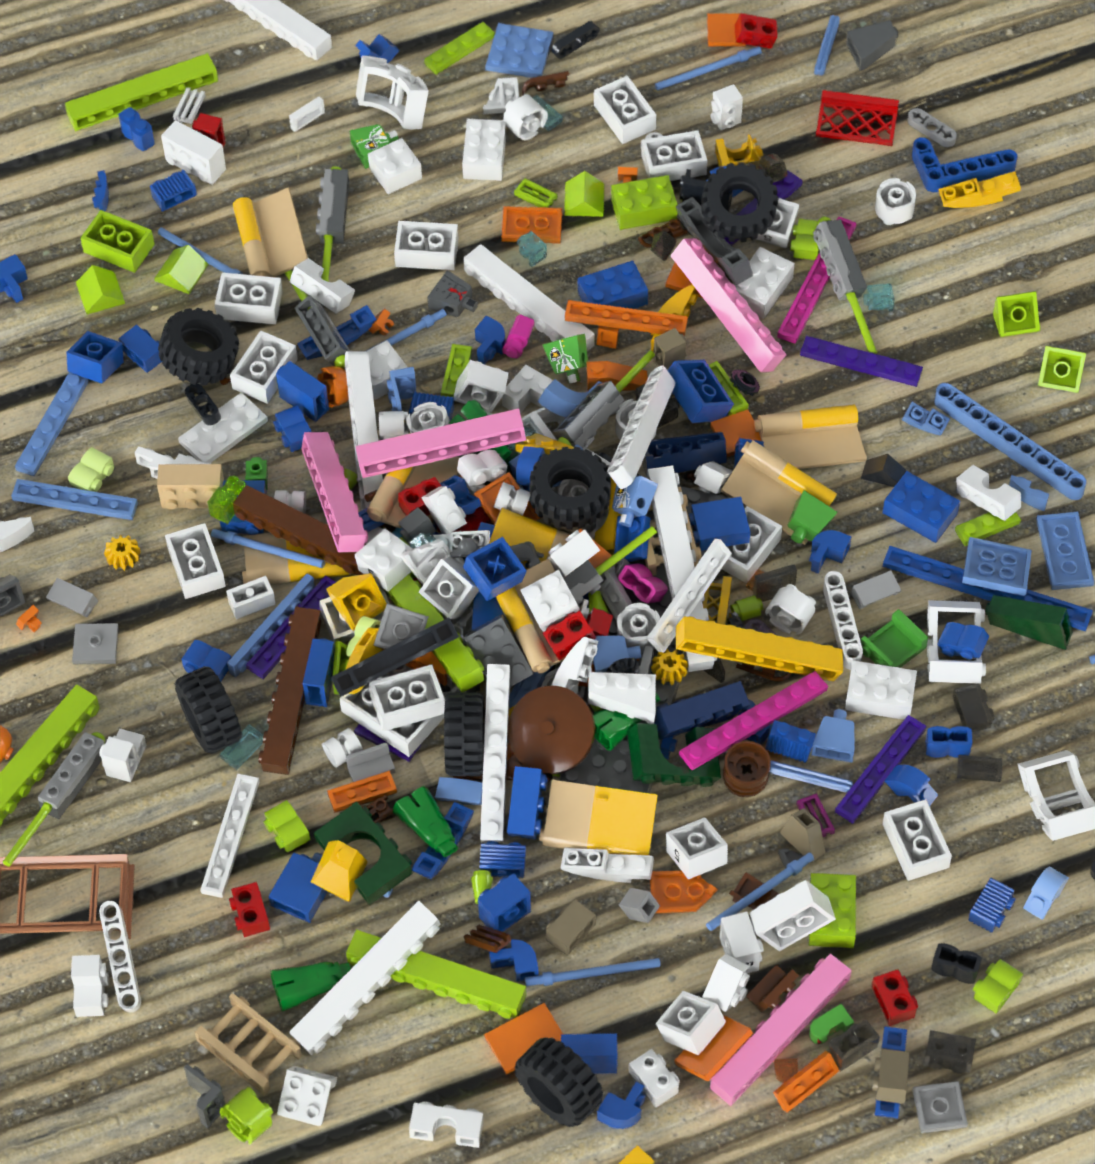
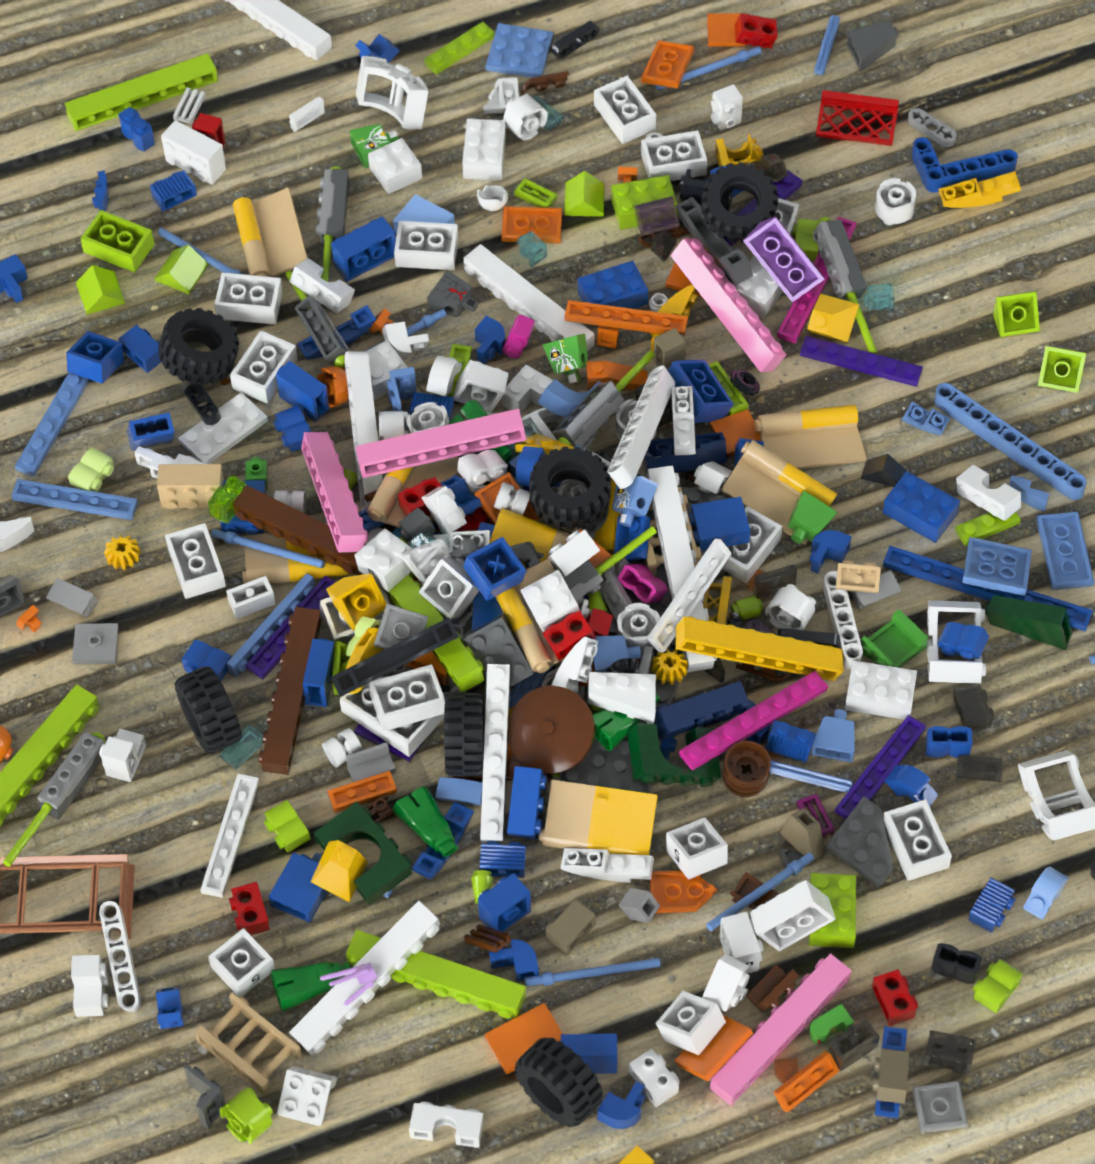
(150, 431): none -> blue brick
(169, 1007): none -> blue brick
(241, 963): none -> white brick
(364, 249): none -> blue brick
(364, 974): none -> lavender plant
(398, 338): none -> white brick
(423, 211): none -> light blue slope
(442, 375): none -> white brick
(492, 197): none -> white hair
(656, 216): none -> bracket
(657, 301): none -> white plate
(667, 64): none -> orange tile
(683, 420): none -> white slope
(783, 258): none -> medium lavender slope
(821, 638): none -> black beam
(833, 318): none -> yellow slope
(858, 577): none -> tan bracket
(864, 843): none -> dark grey plate

